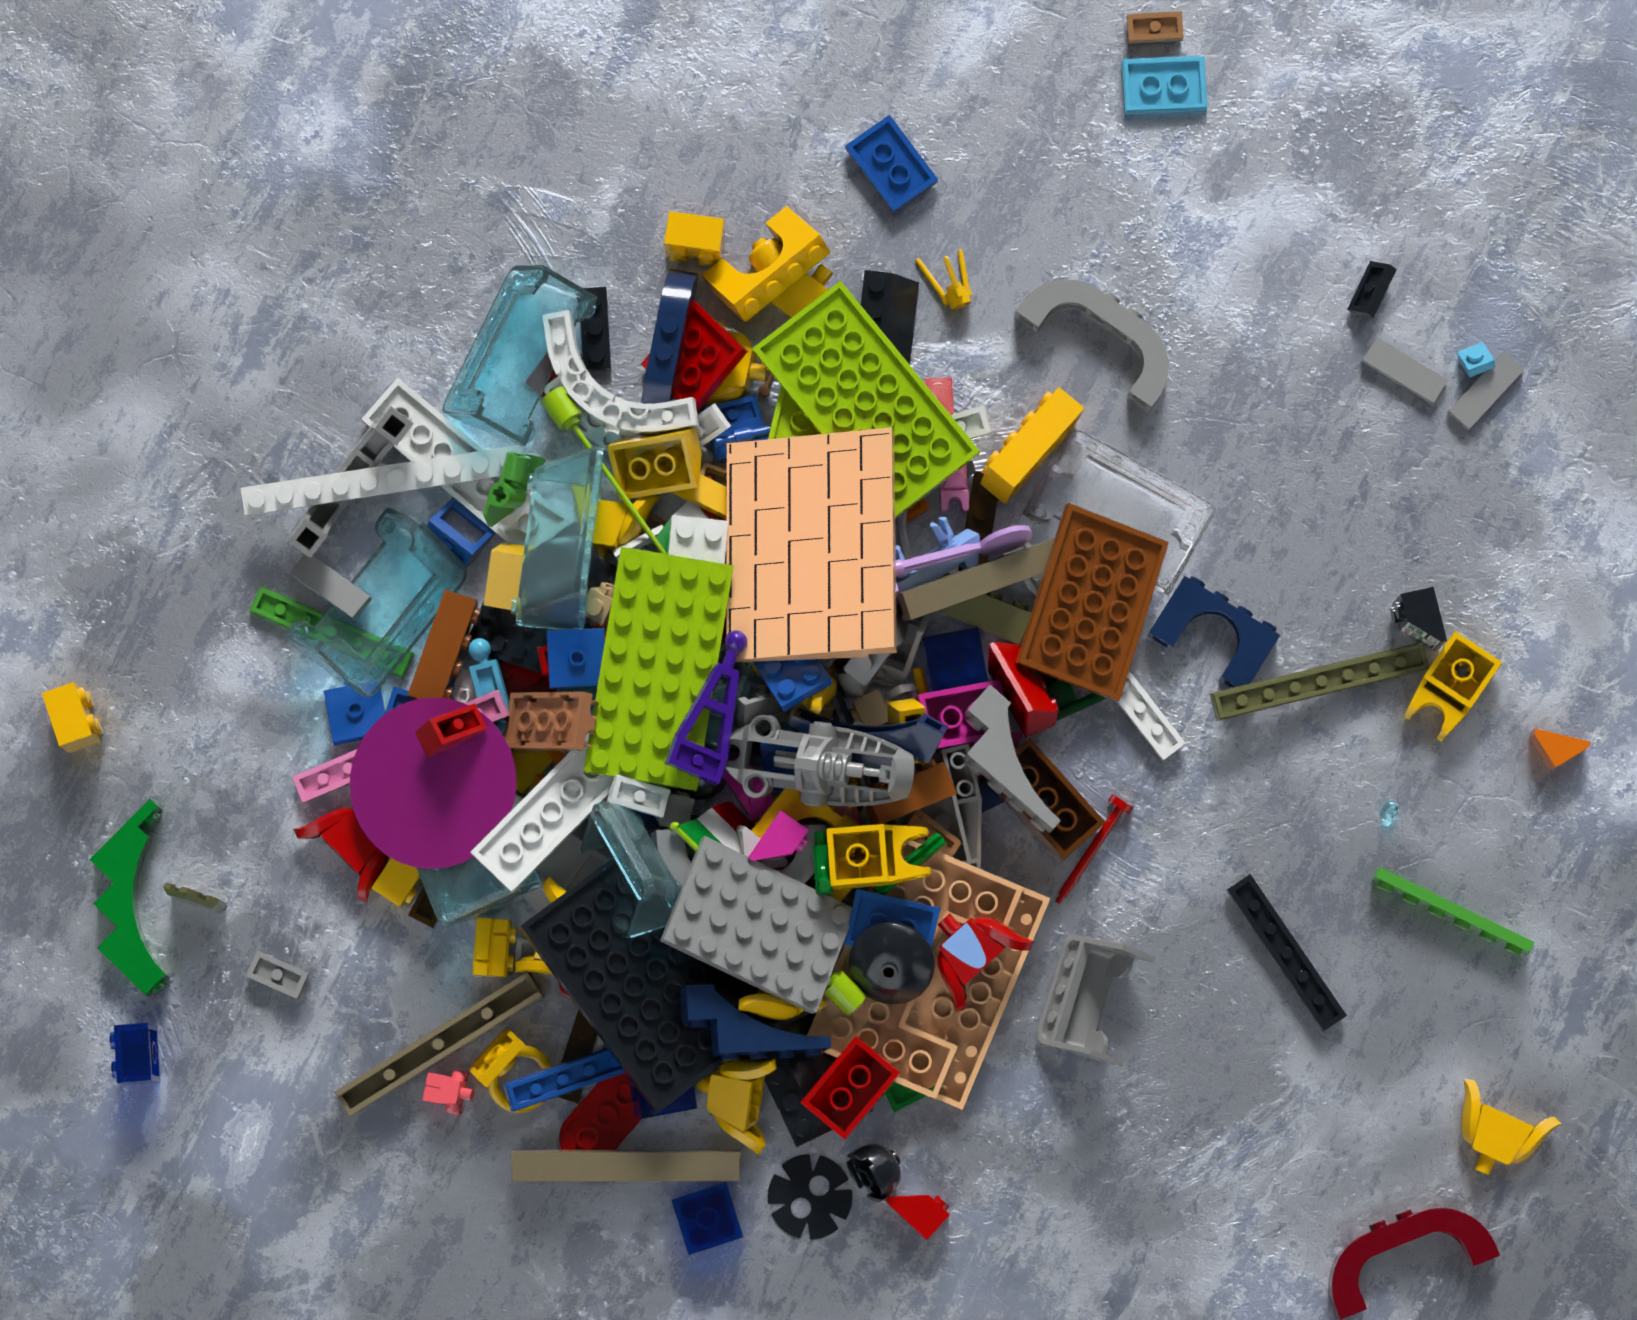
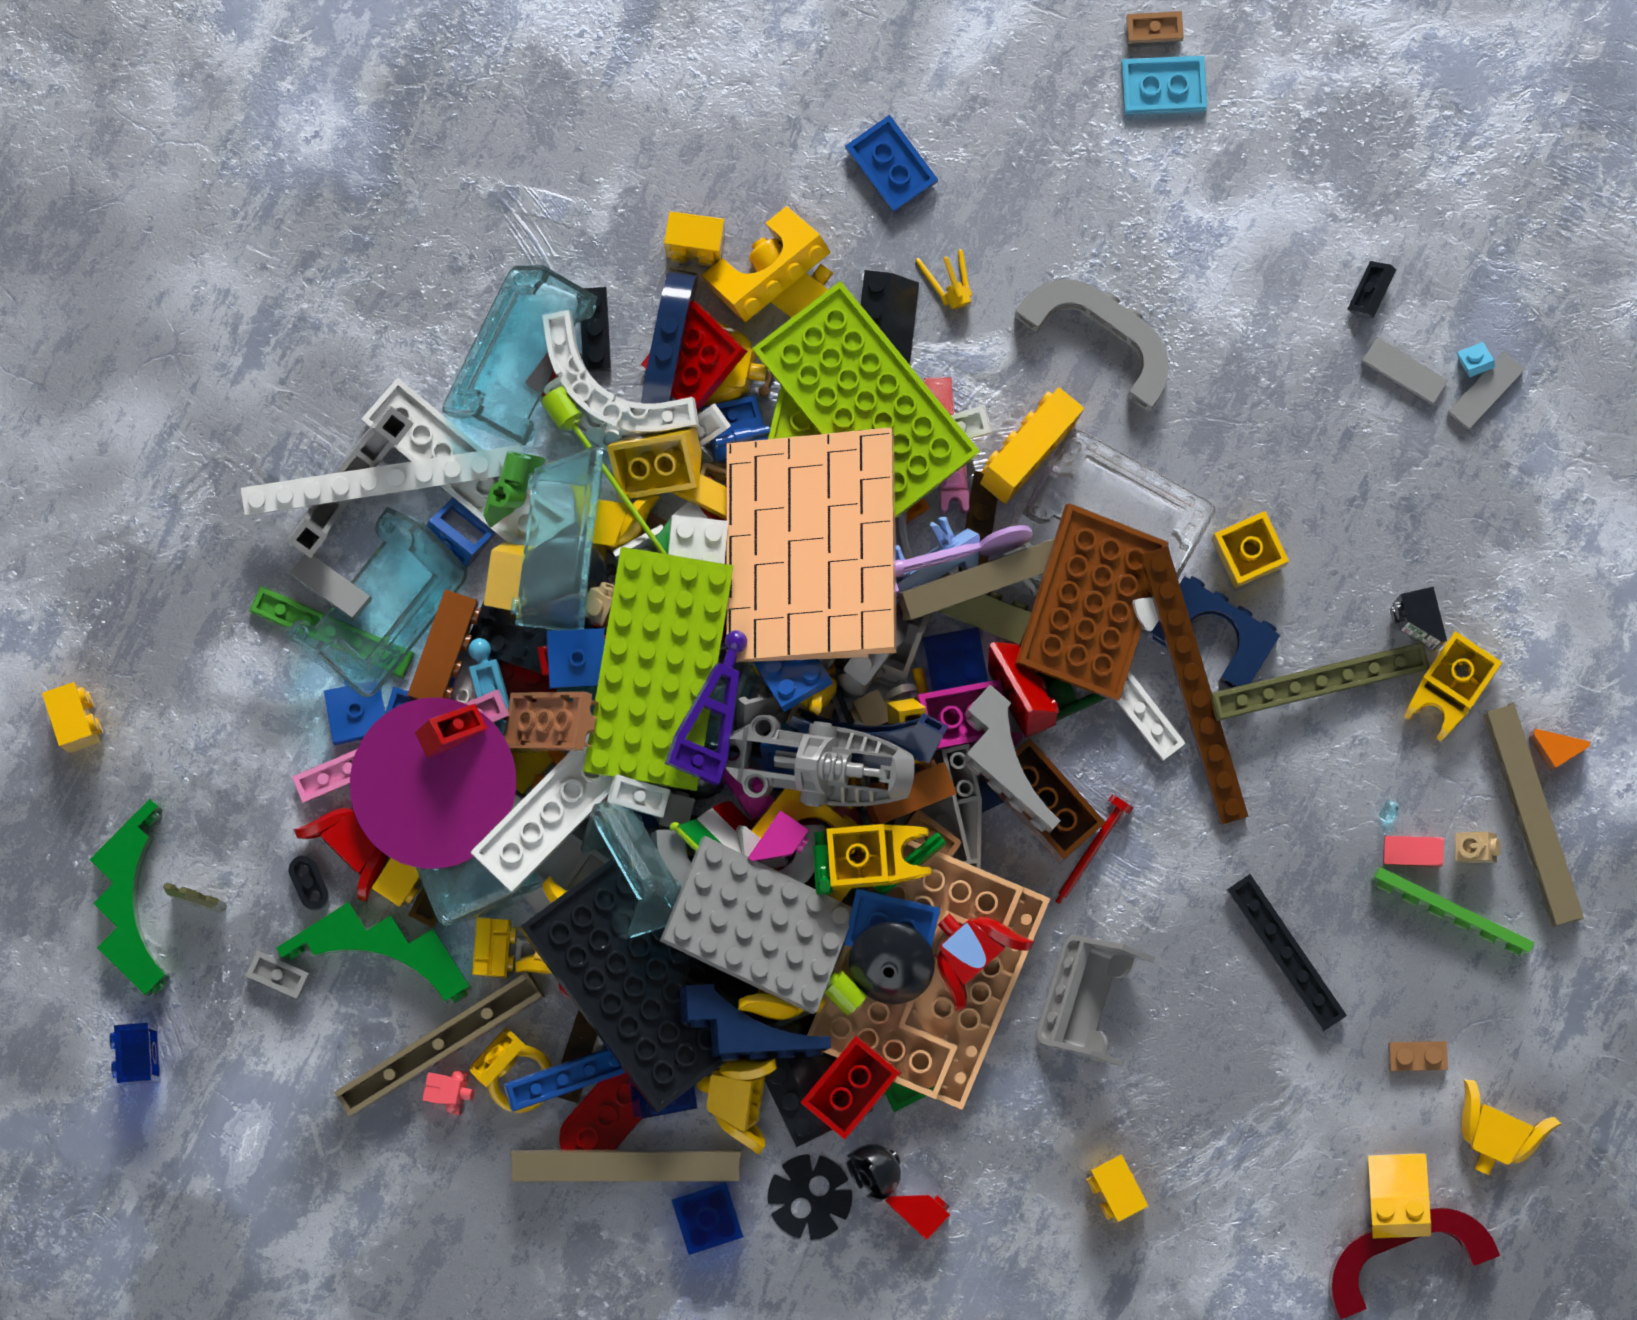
(309, 883): none -> black plate
(347, 933): none -> green arch
(1117, 1189): none -> yellow brick
(1146, 613): none -> white tile
(1193, 685): none -> reddish brown plate
(1250, 550): none -> yellow brick
(1399, 1196): none -> yellow slope
(1413, 851): none -> coral slope
(1418, 1056): none -> medium nougat plate
(1477, 847): none -> tan brick
(1533, 815): none -> dark tan tile

